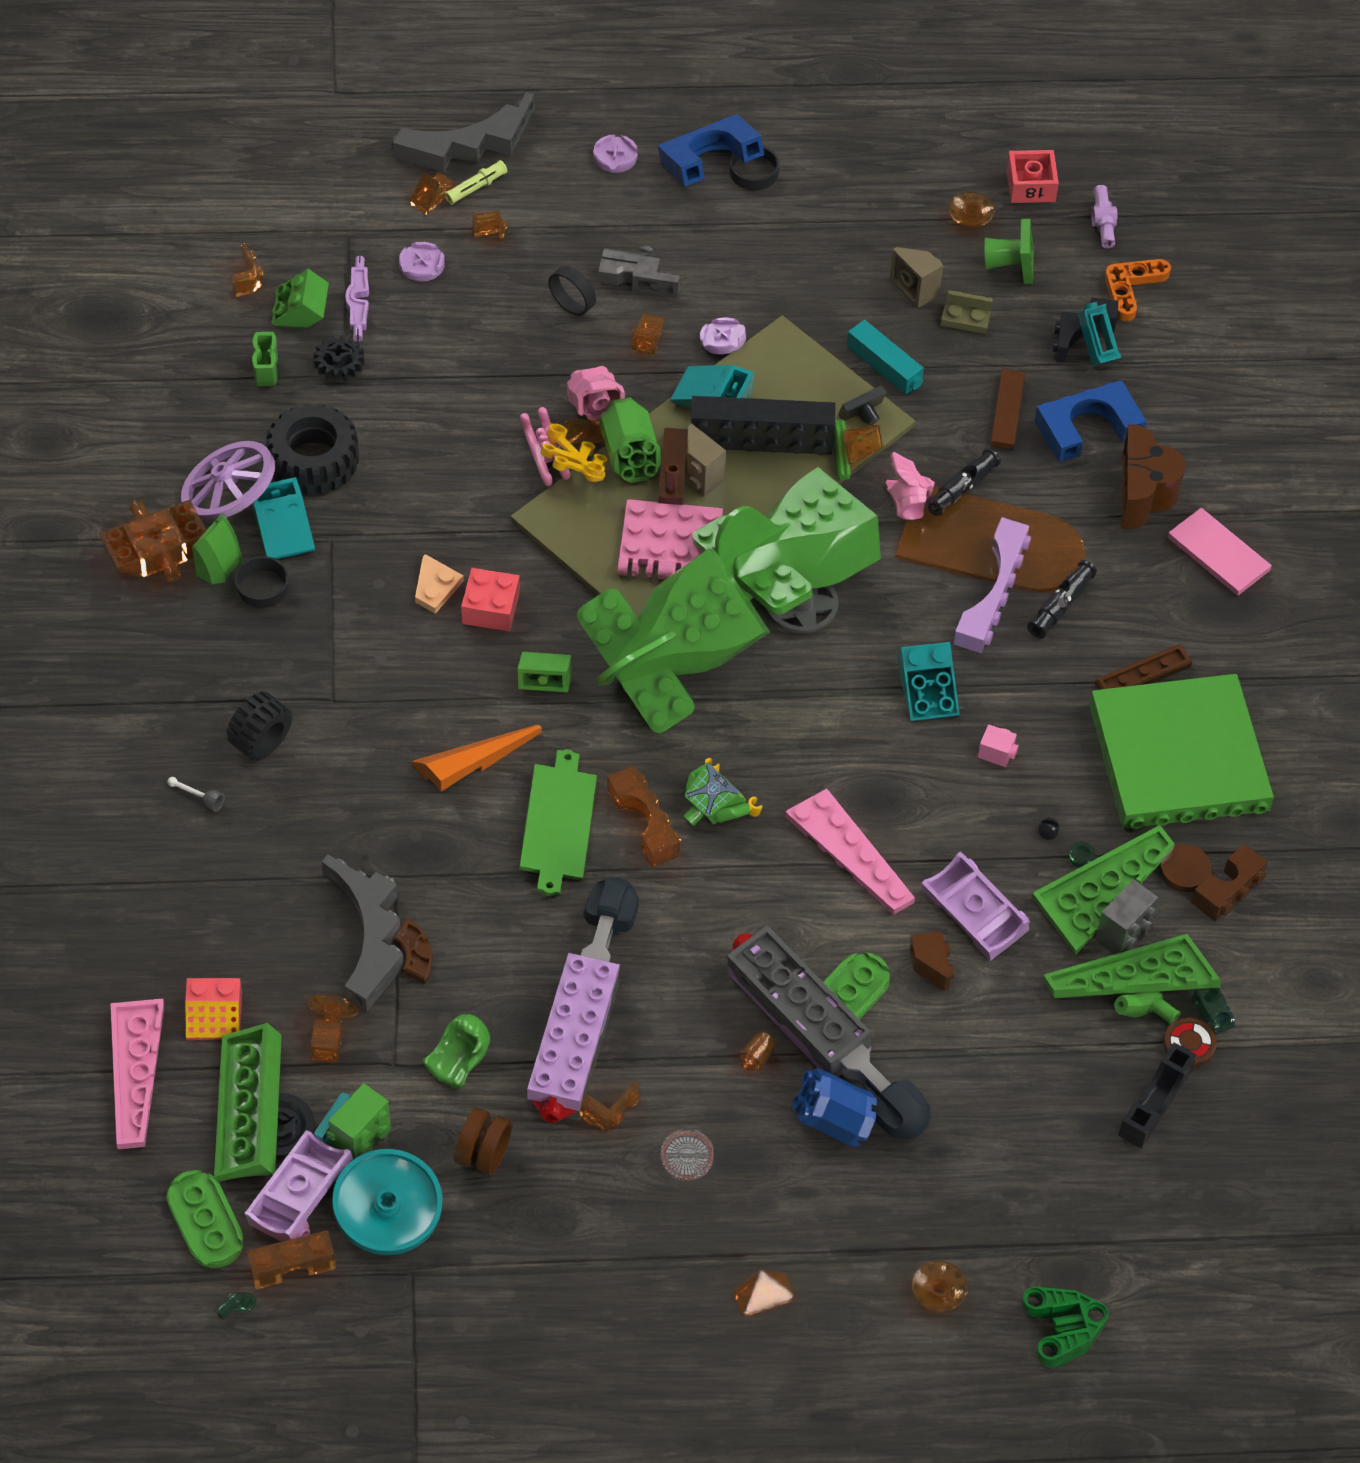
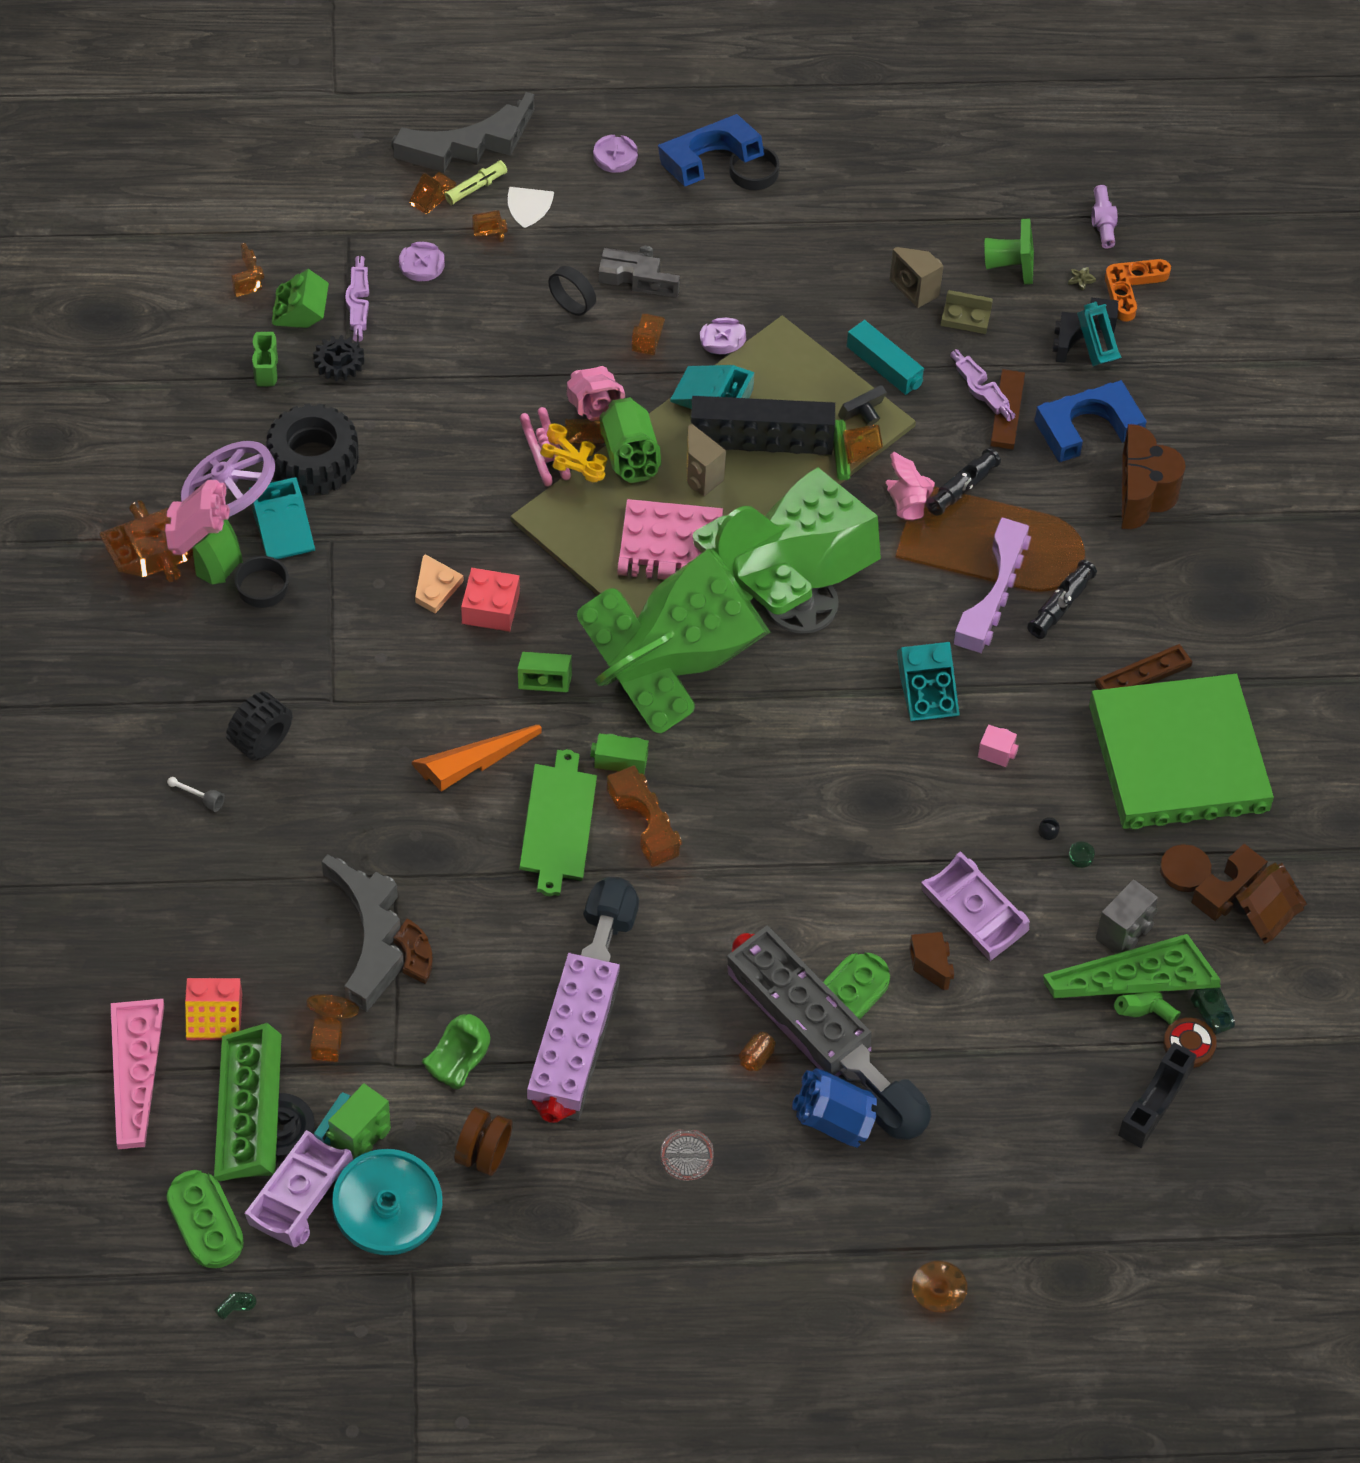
(196, 516): none -> bright pink brick
(306, 1252): clear orange arch -> none
(528, 204): none -> white sticker
(605, 1118): clear orange bracket -> none
(619, 752): none -> bright green brick
(673, 466): reddish brown piece -> none
(715, 797): bright green torso -> none
(764, 1292): clear orange slope -> none
(840, 837): bright pink wing -> none
(971, 209): clear orange dish -> none
(989, 393): none -> lavender piece
(1032, 176): coral brick -> none
(1070, 1320): green connector -> none
(1077, 899): bright green wing -> none
(1082, 277): none -> olive plant
(1219, 551): bright pink tile -> none
(1272, 901): none -> reddish brown brick

